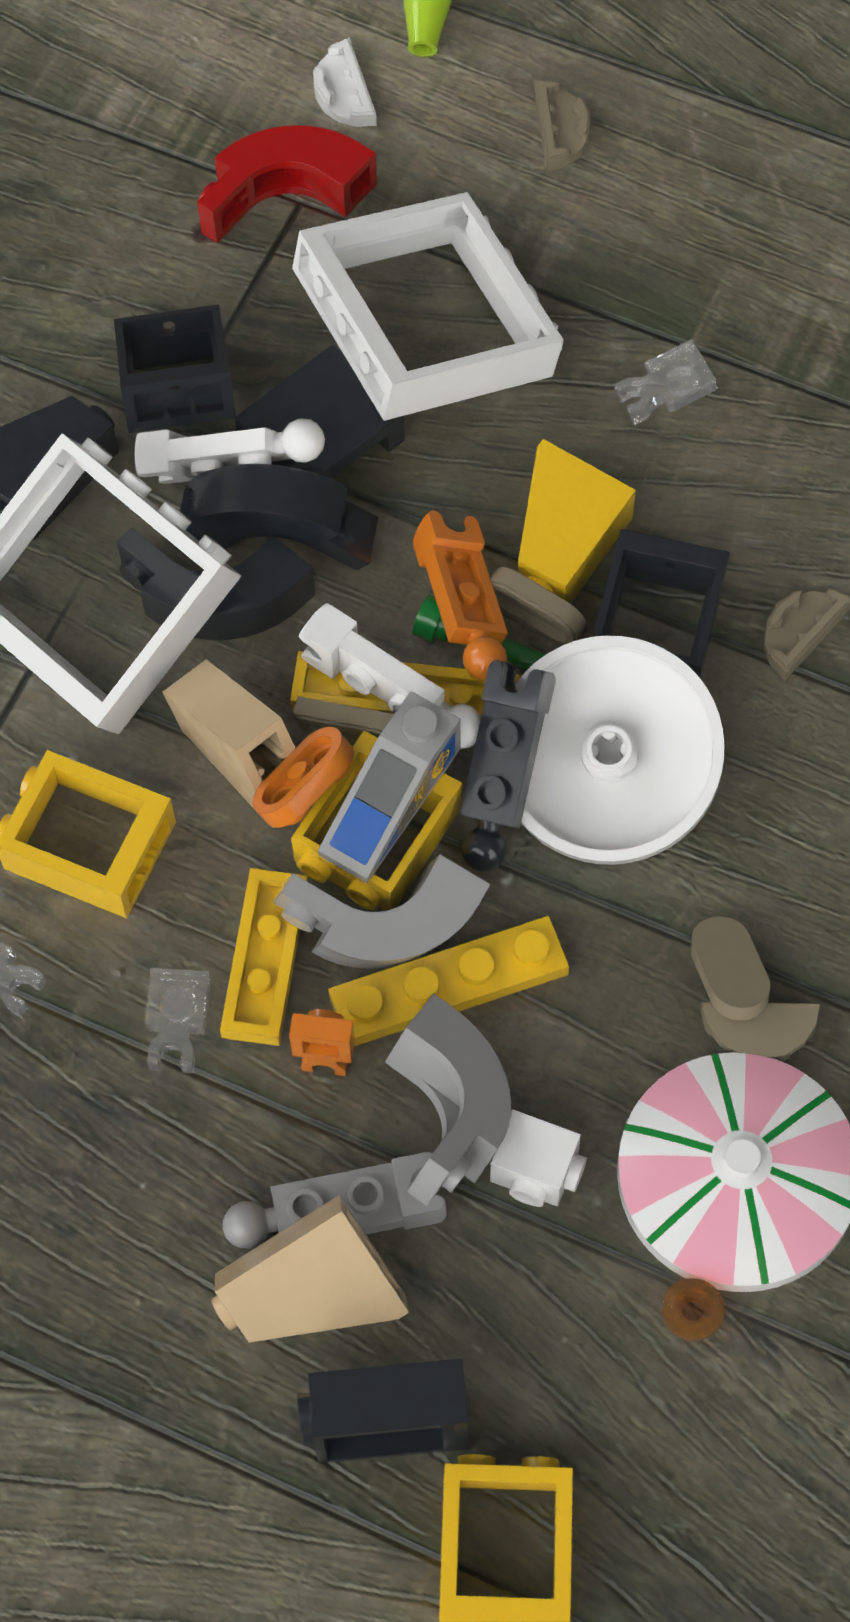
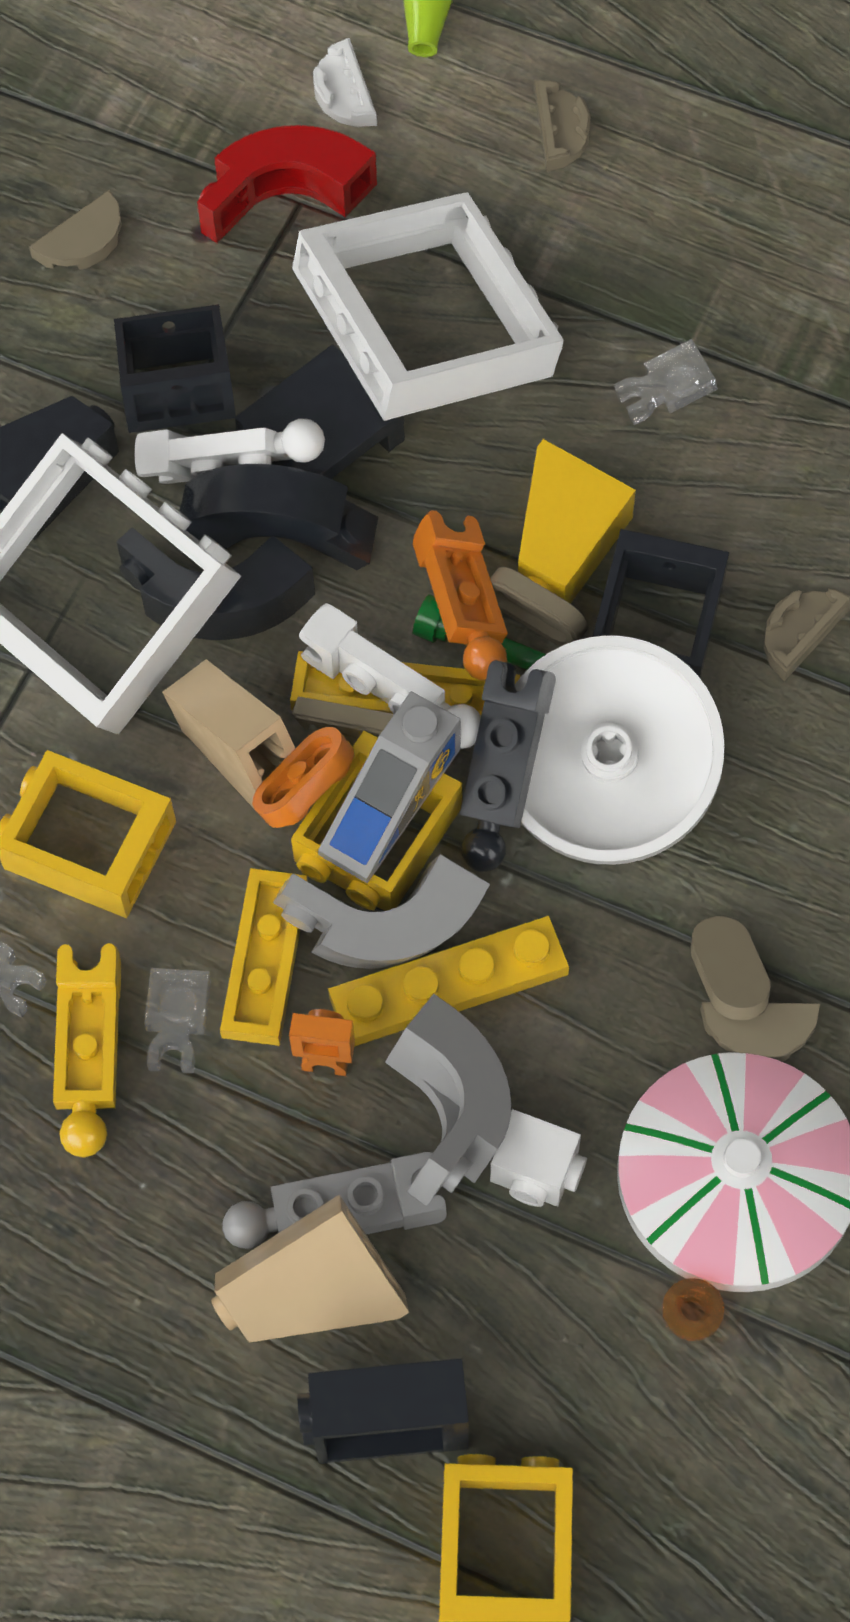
(83, 237): none -> dark tan tile
(86, 1047): none -> yellow plate

